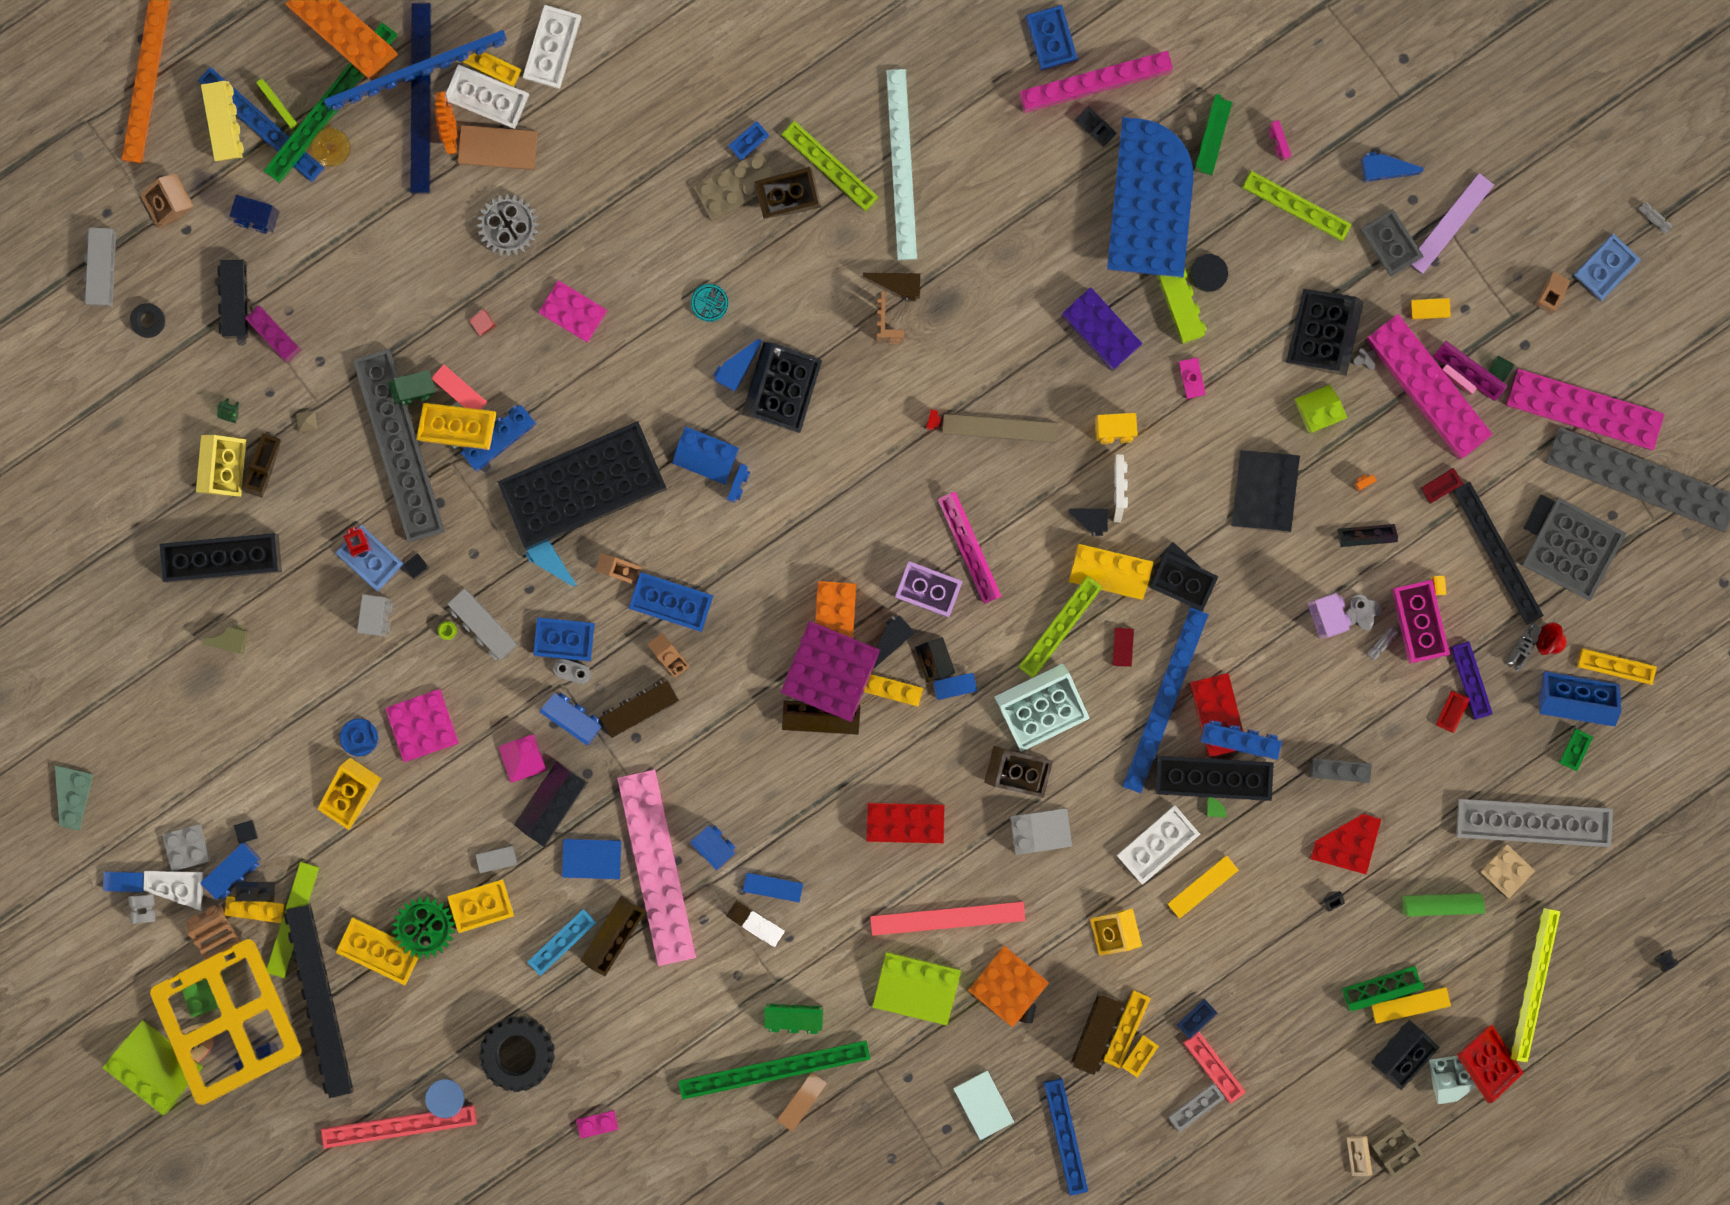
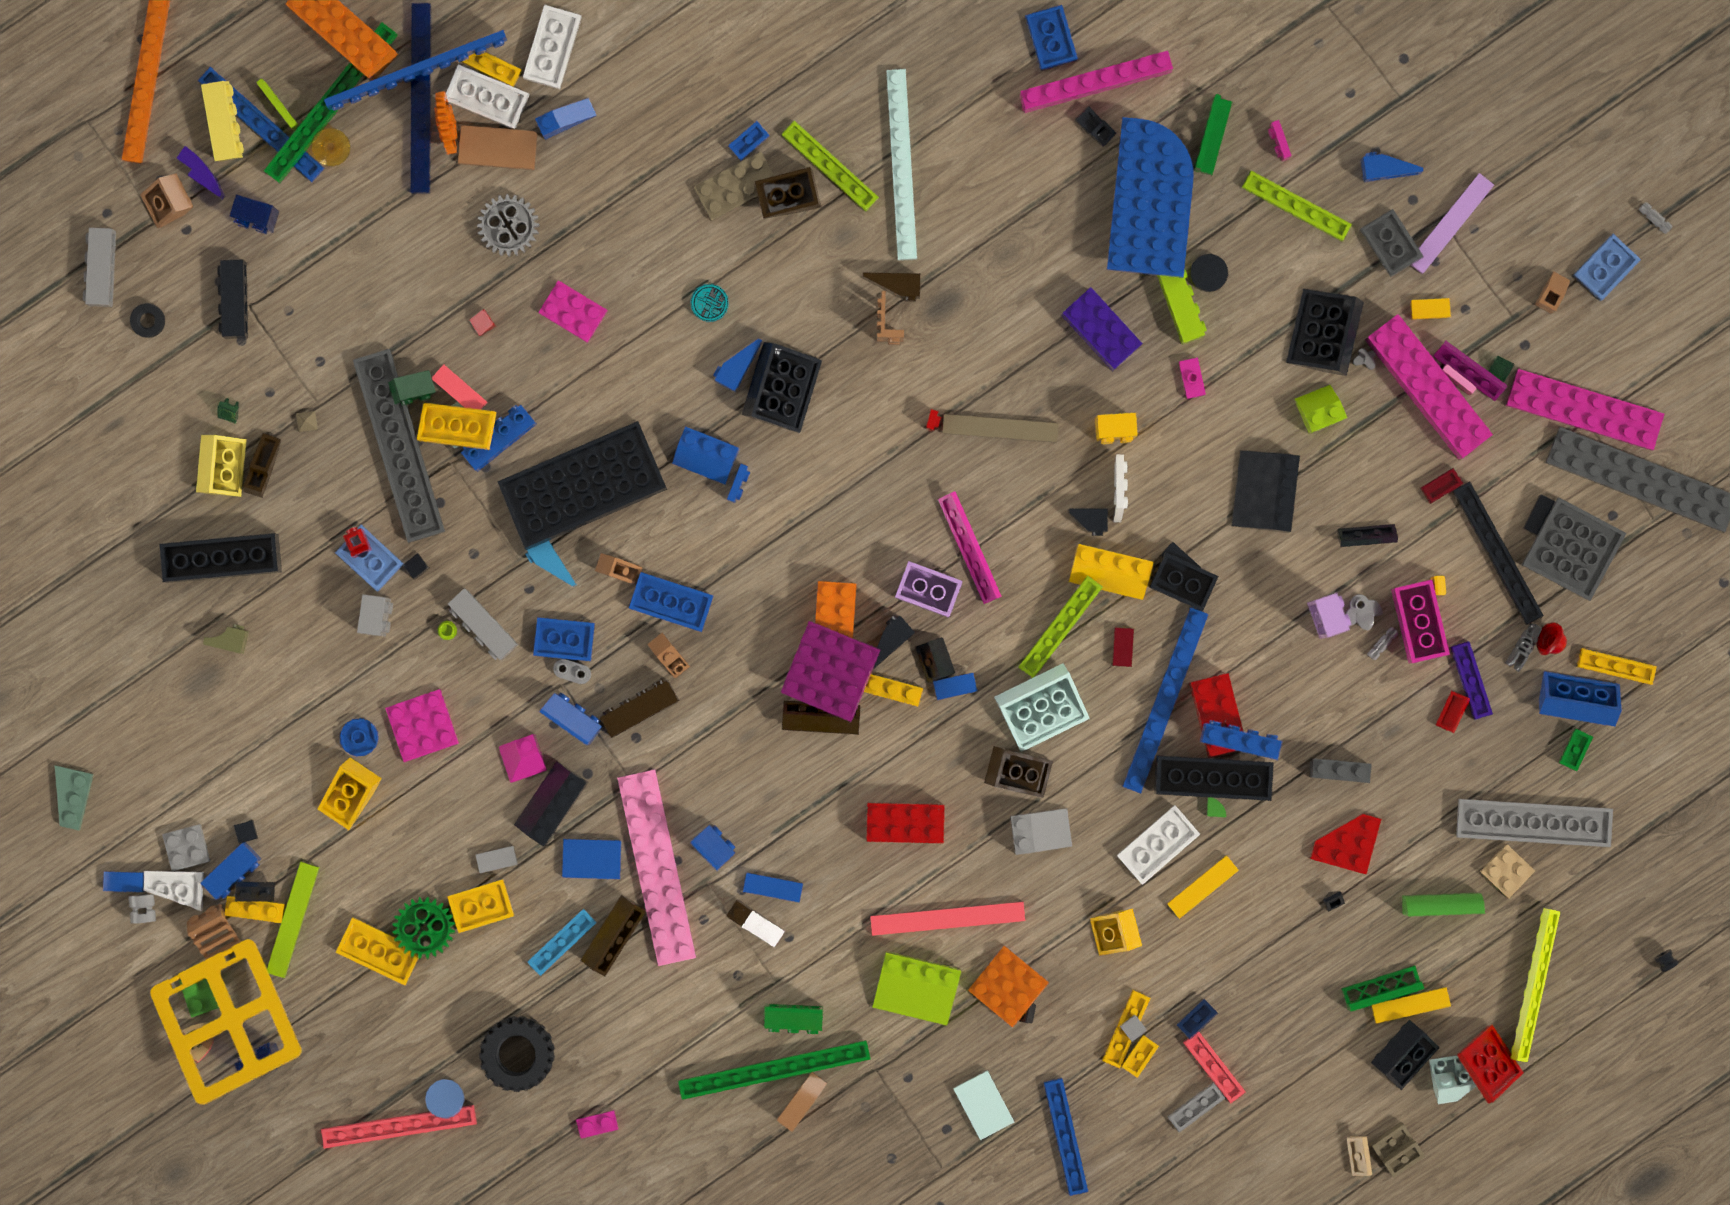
(149, 1068): lime slope -> none
(200, 172): none -> dark purple slope
(273, 334): magenta brick -> none
(319, 1000): black brick -> none
(565, 118): none -> slope
(1097, 1033): dark brown brick -> none
(1133, 1028): none -> light grey tile
(1364, 481): orange plate -> none

